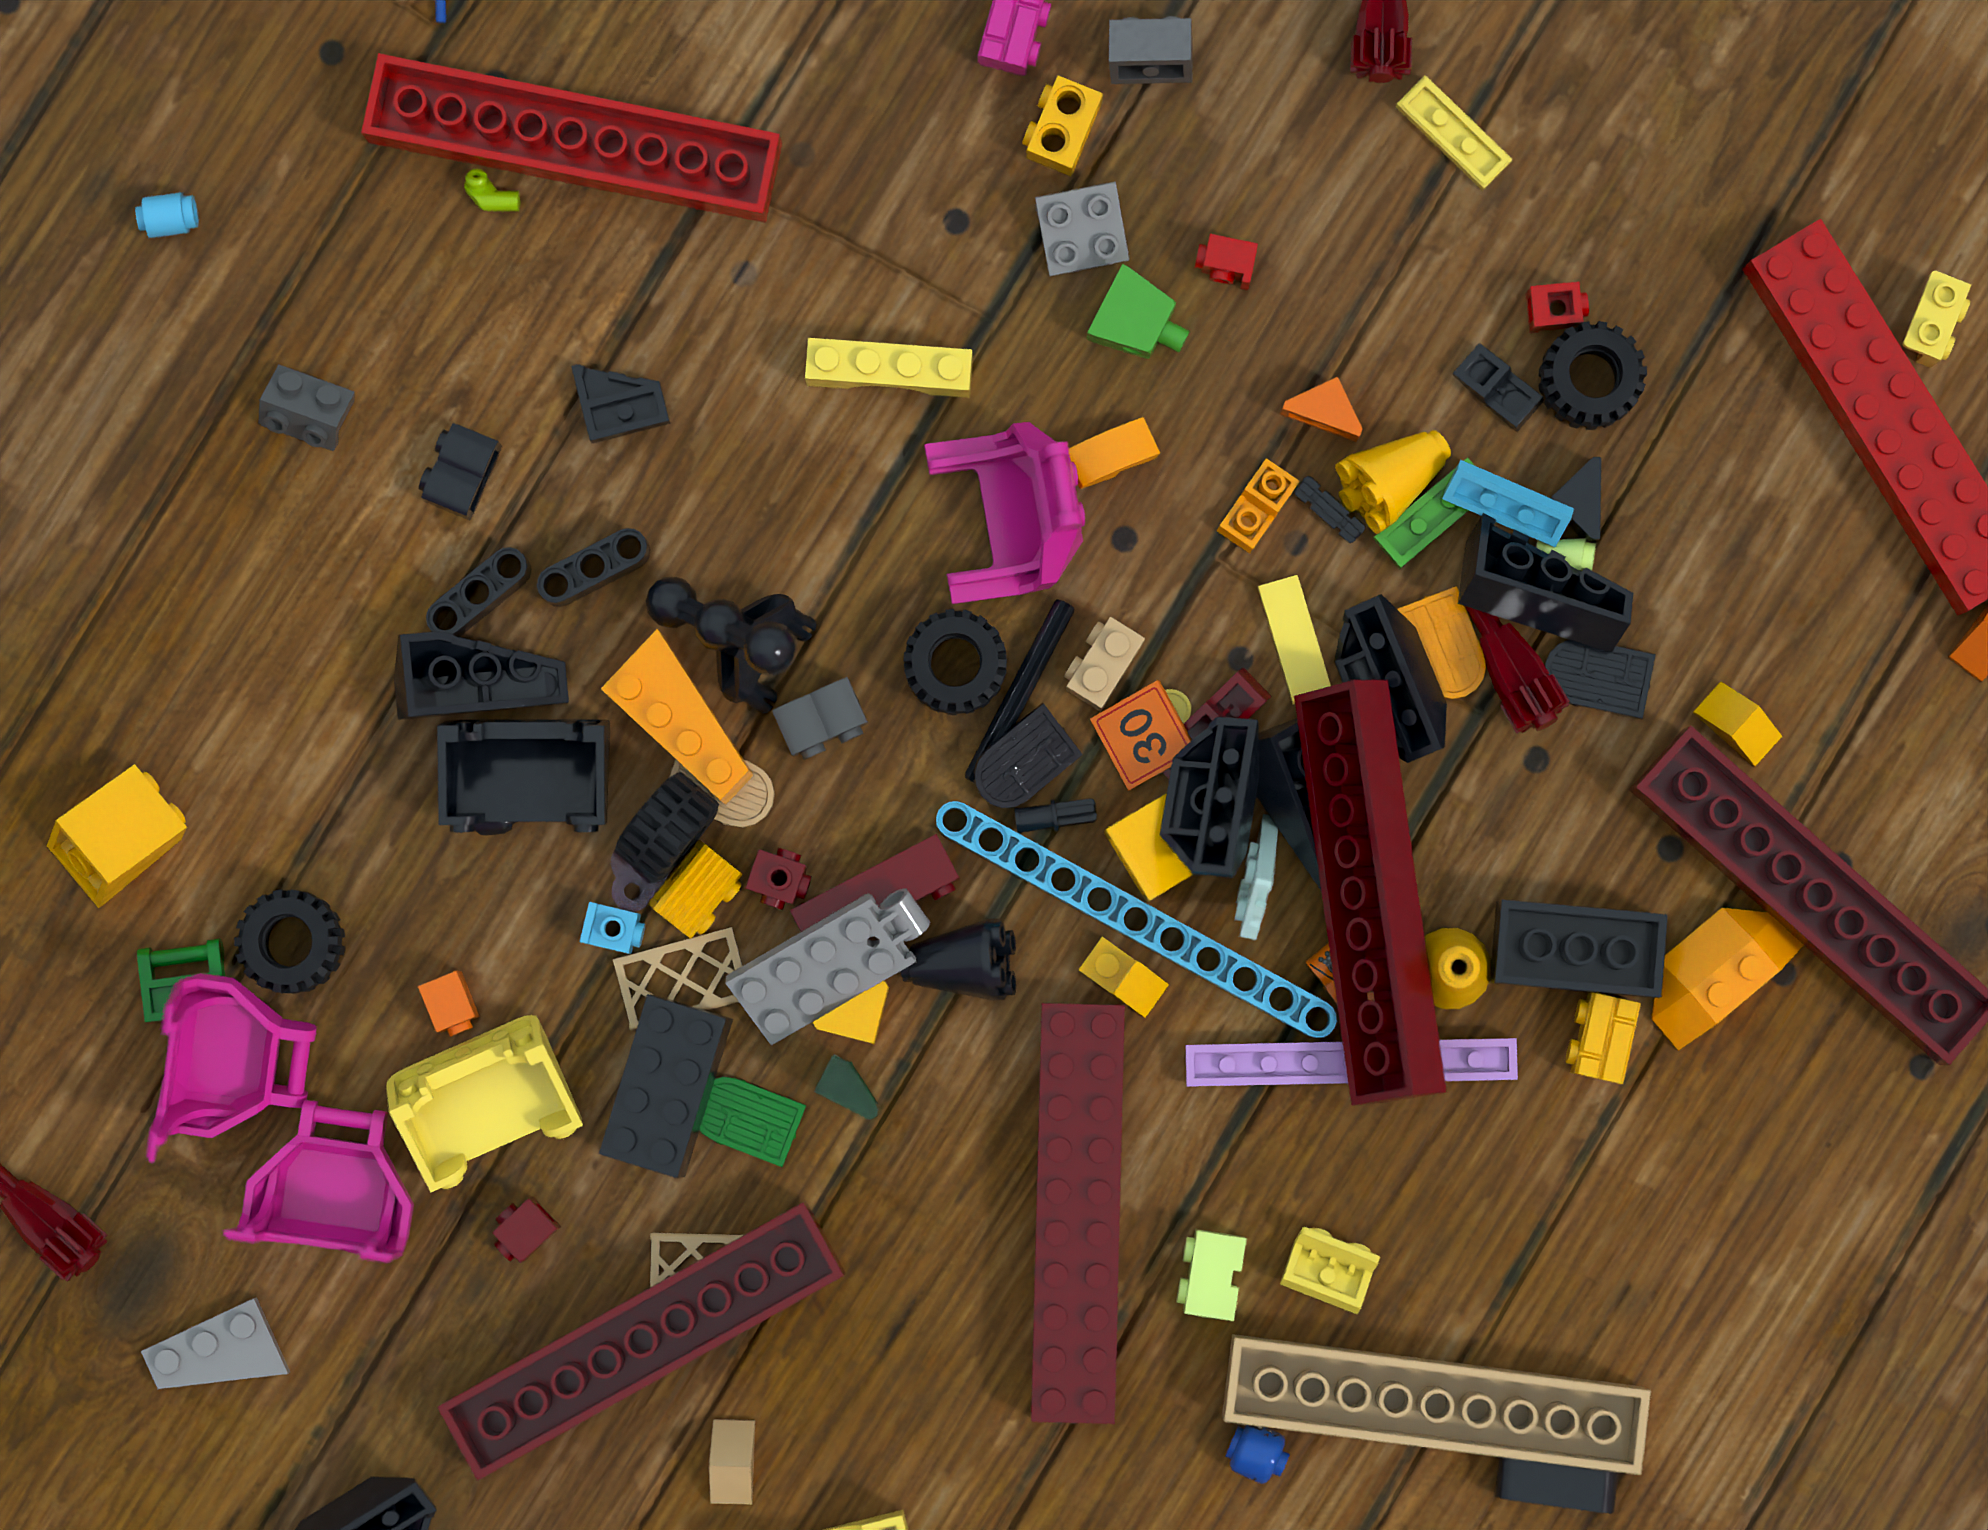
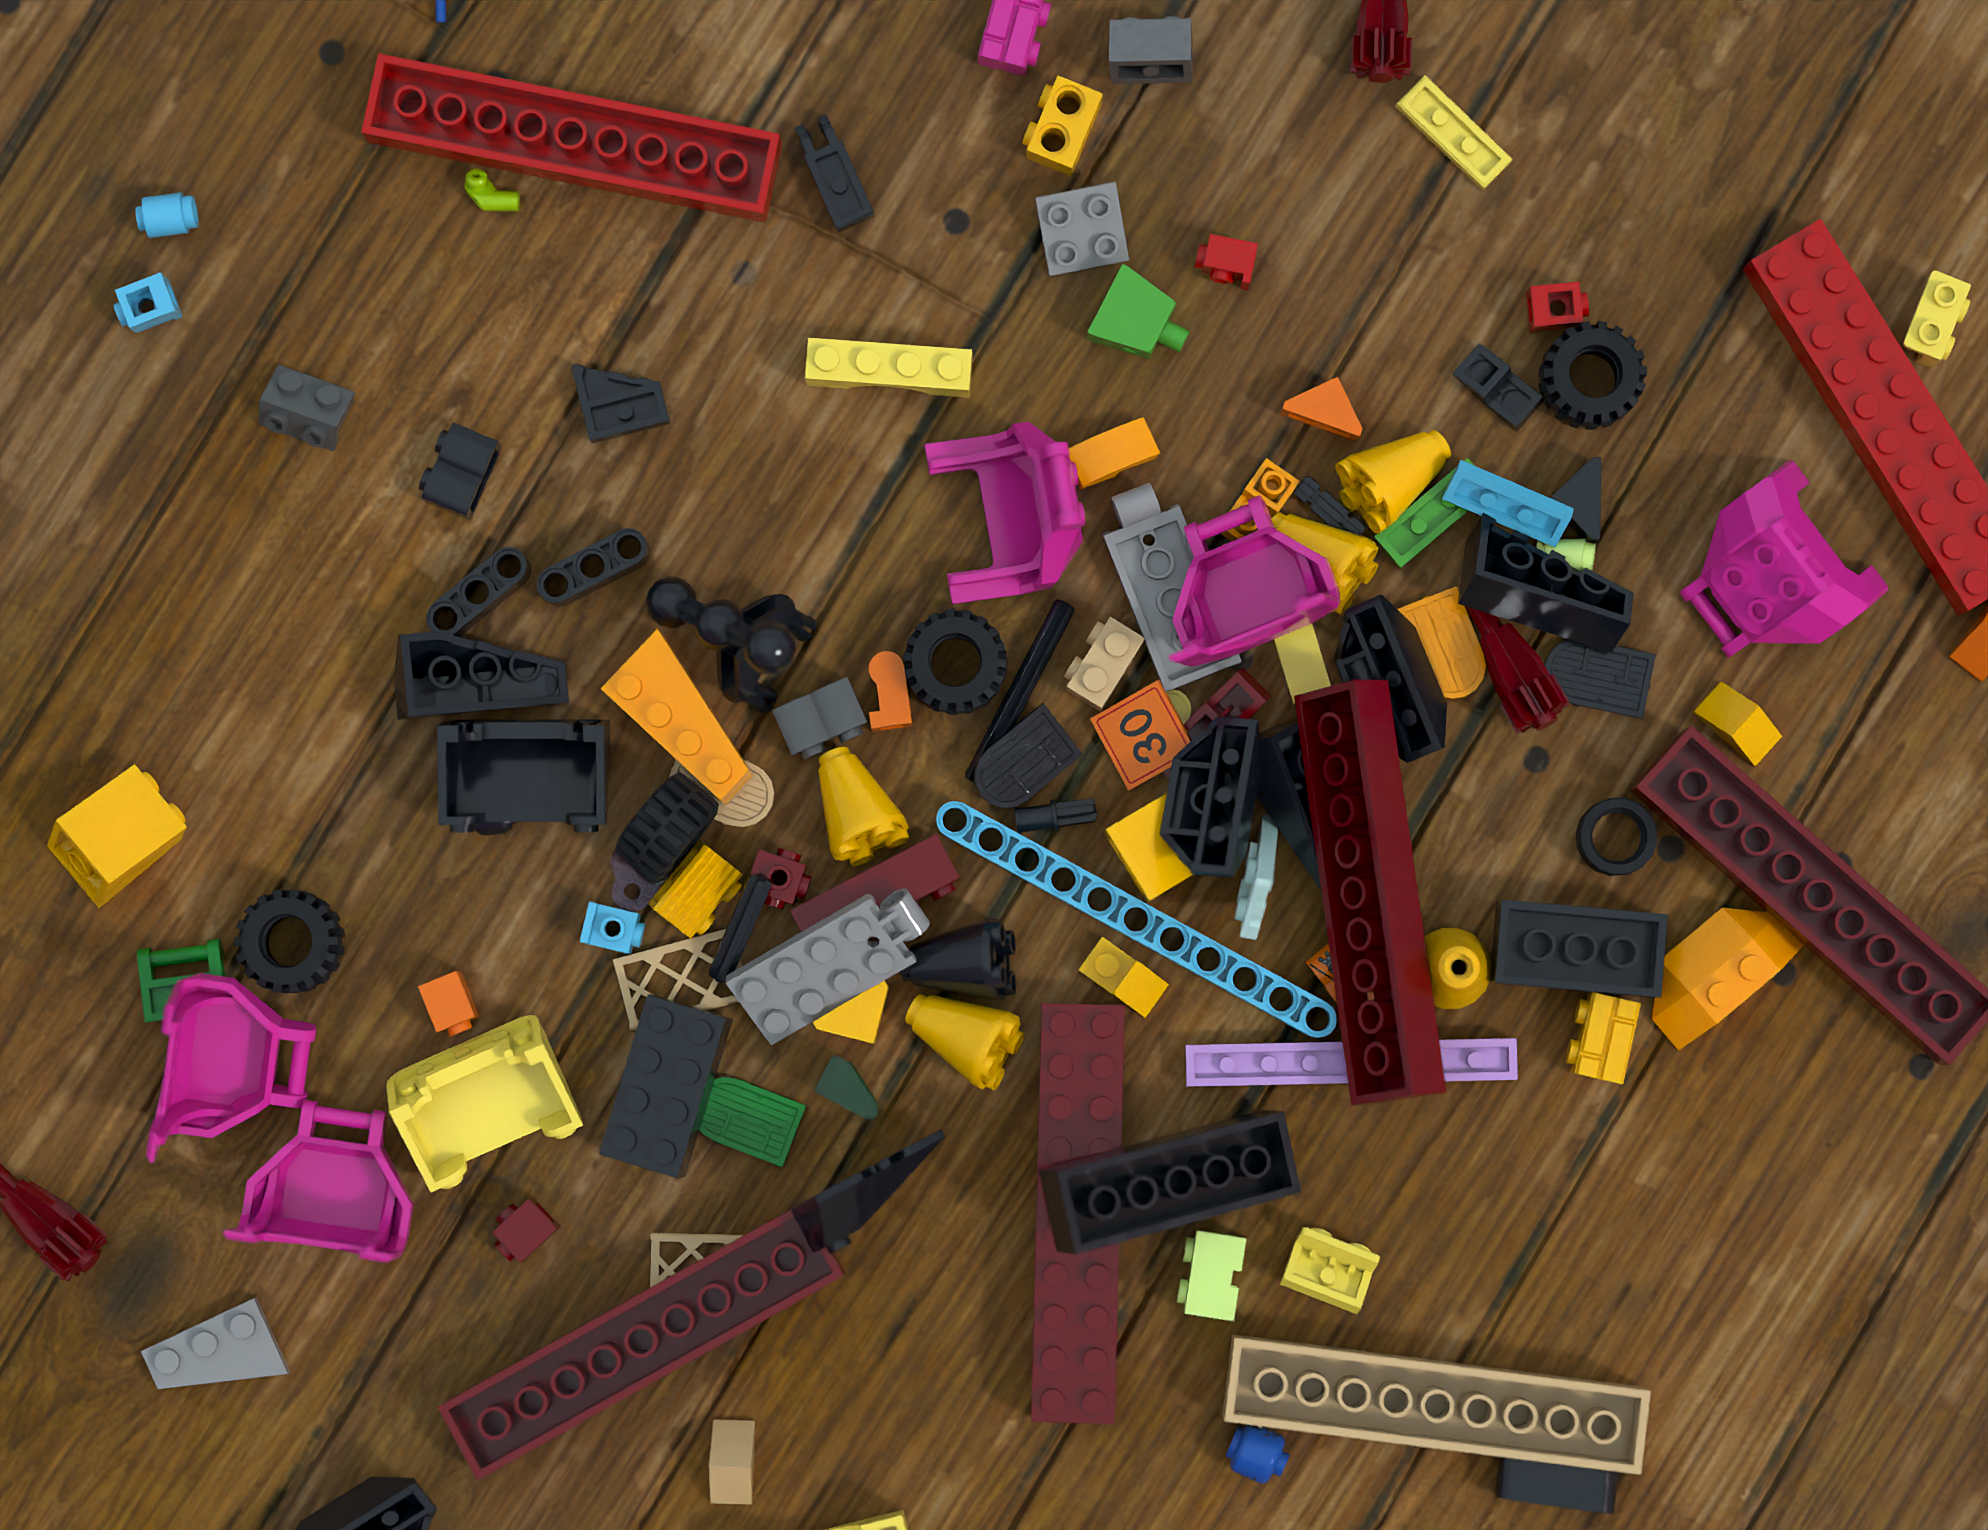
(153, 288): none -> medium azure brick
(740, 926): none -> black axle
(835, 178): none -> black hinge
(849, 1204): none -> black wedge
(857, 809): none -> yellow cone
(890, 678): none -> orange leg
(967, 1036): none -> yellow cone
(1154, 579): none -> light grey hinge
(1169, 1181): none -> black brick
(1248, 588): none -> dark pink piece
(1347, 552): none -> yellow cone
(1647, 829): none -> black tyre
(1777, 571): none -> dark pink piece

